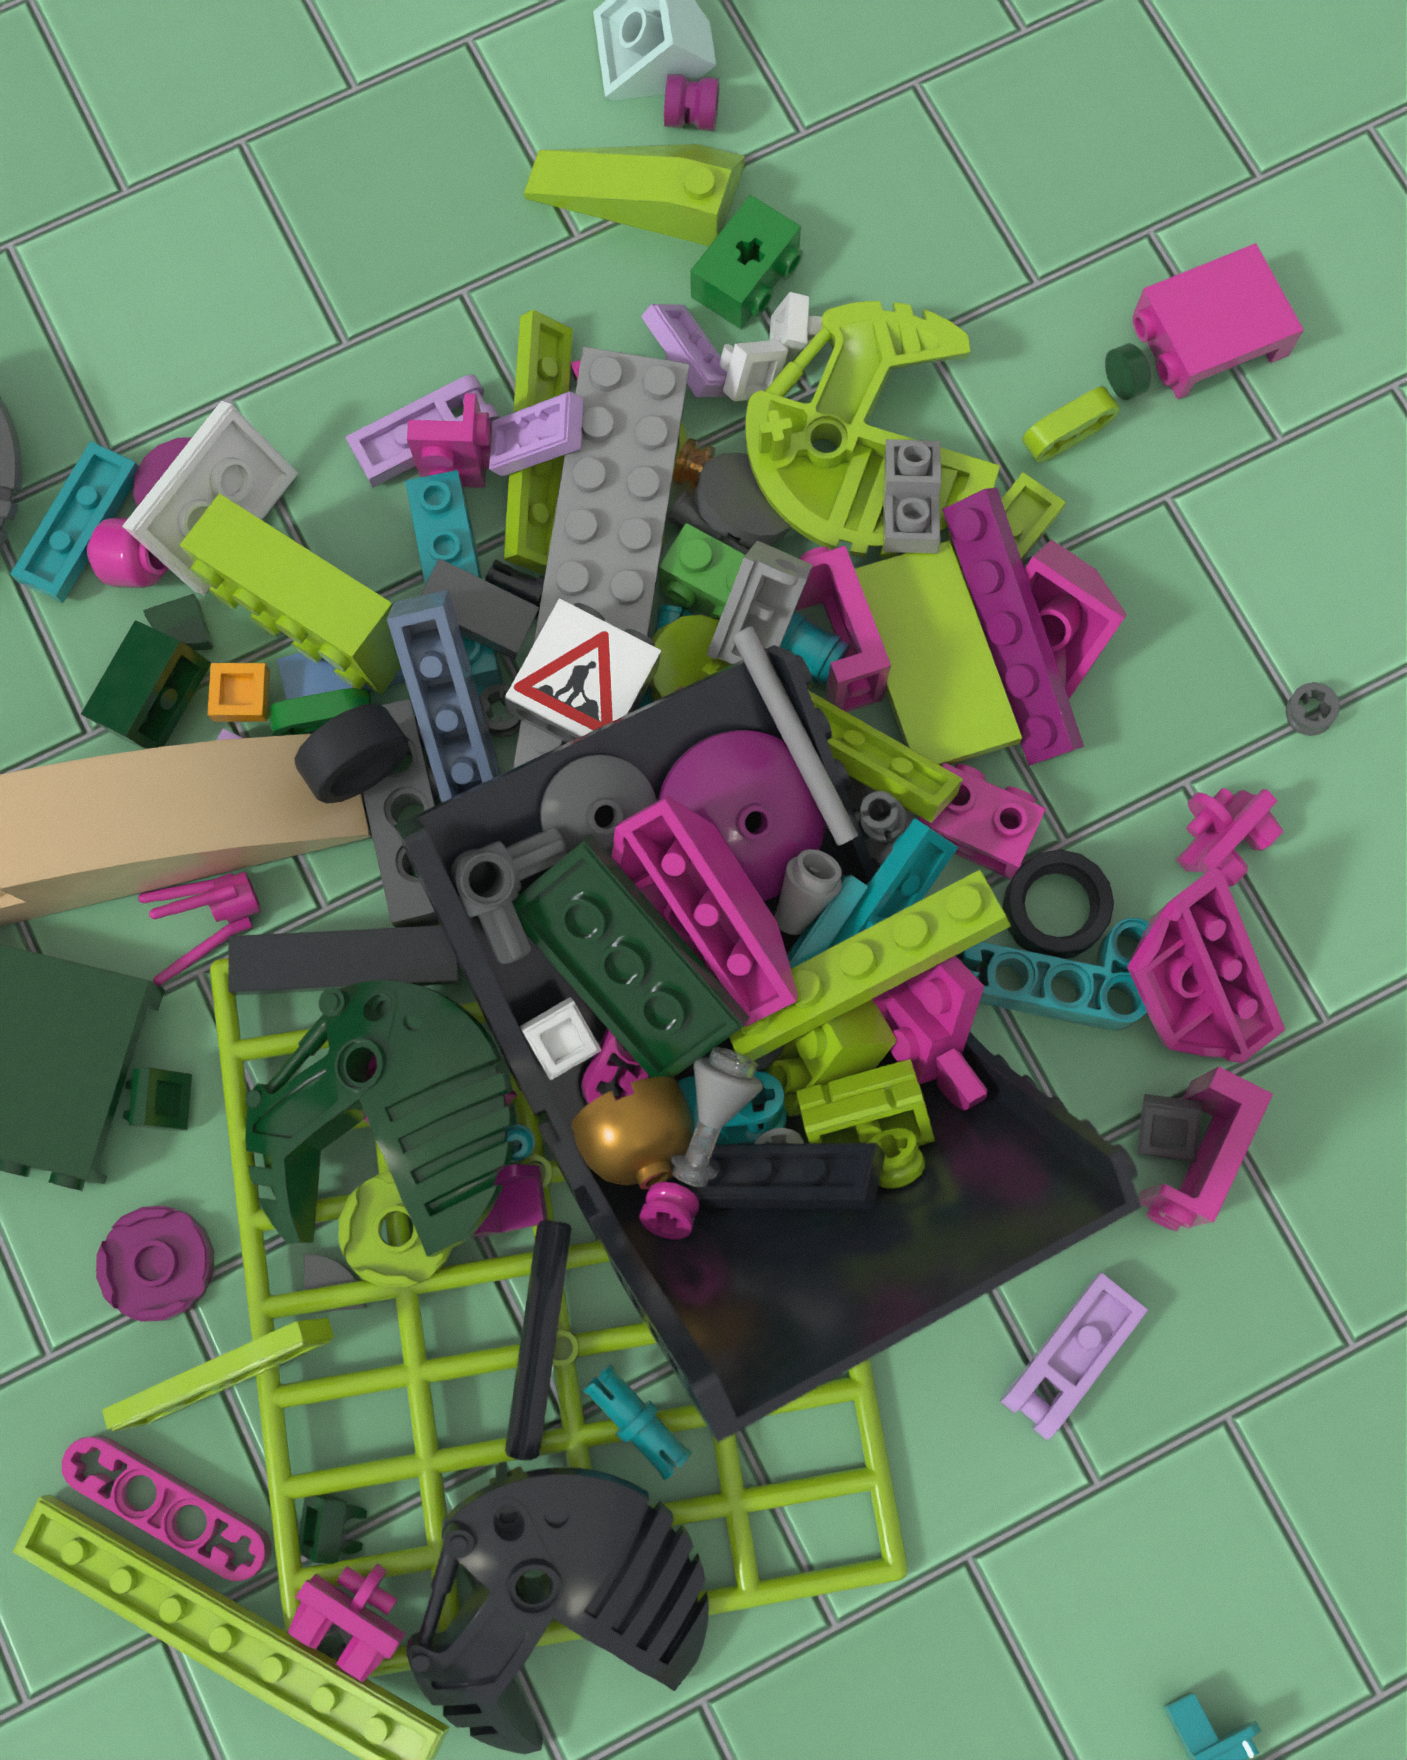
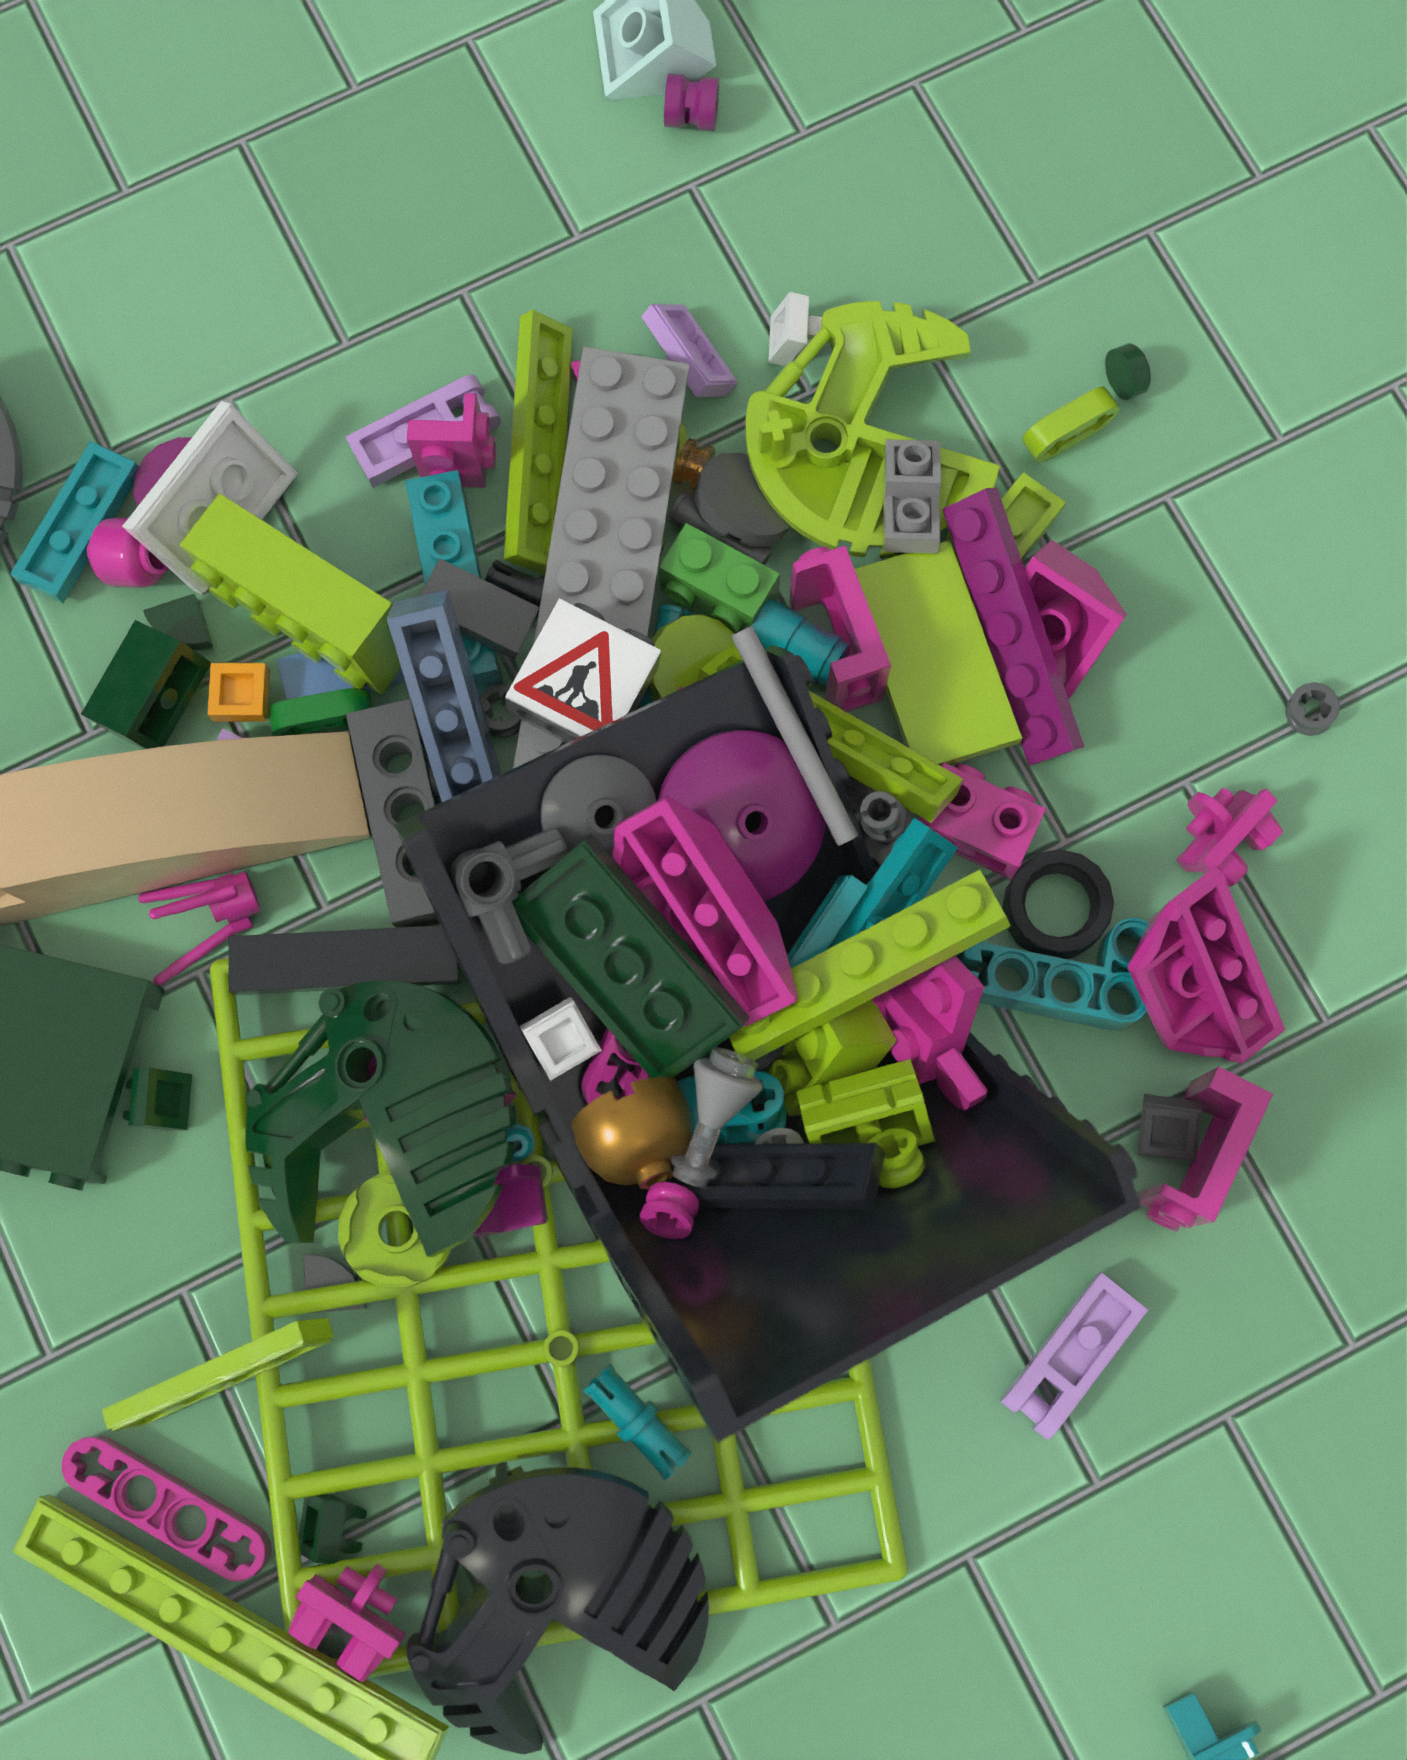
(155, 1263): magenta tile -> none
(351, 753): black tyre -> none
(536, 434): lavender plate -> none
(538, 1340): black axle -> none
(655, 188): lime wedge -> none
(746, 262): green brick -> none
(751, 367): white tile -> none
(761, 597): light grey hinge -> none
(807, 889): light grey cone -> none
(1215, 319): dark pink panel -> none

